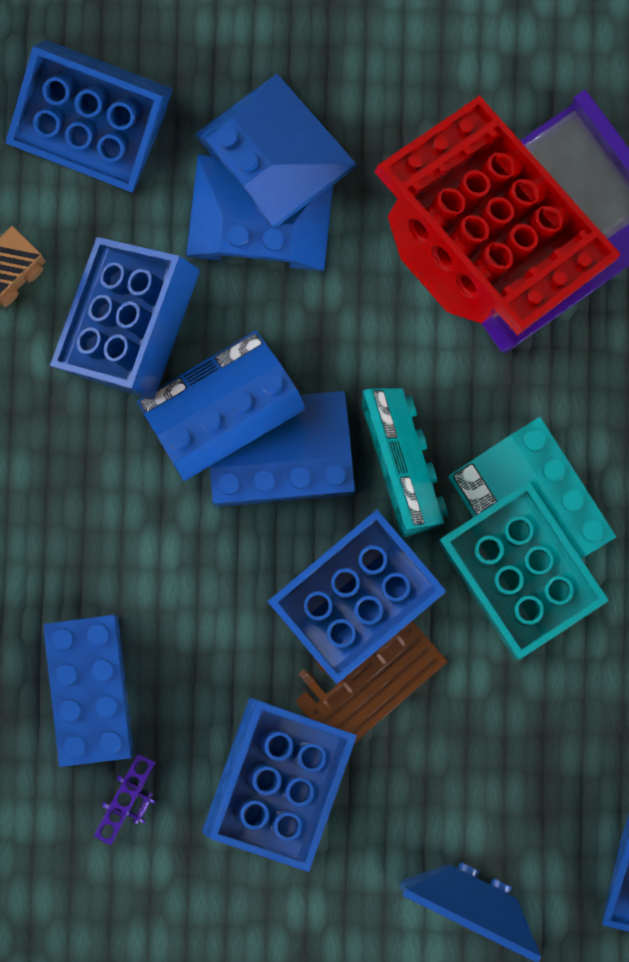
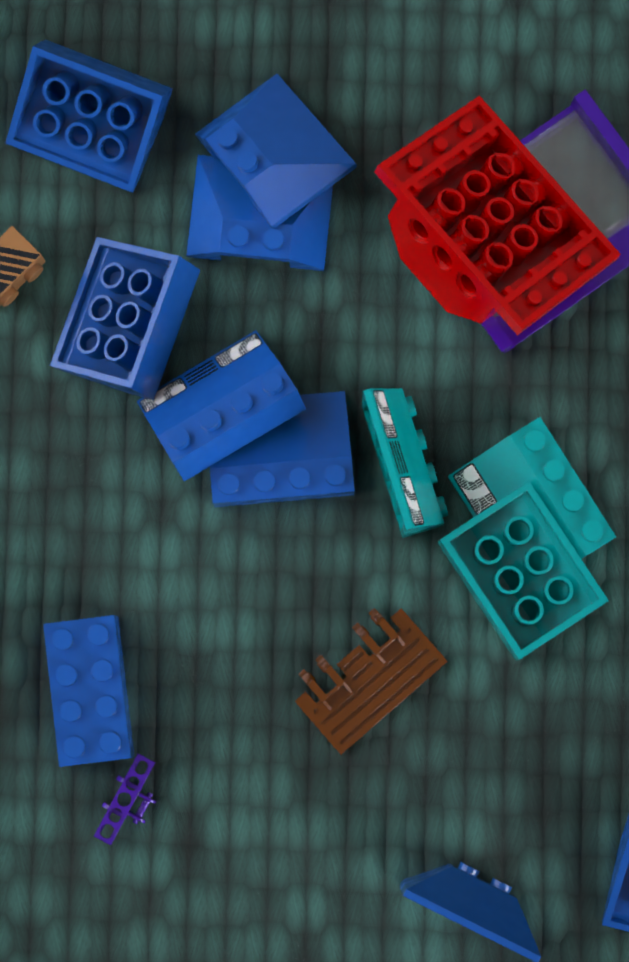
(278, 784): blue slope -> none
(356, 596): blue slope -> none

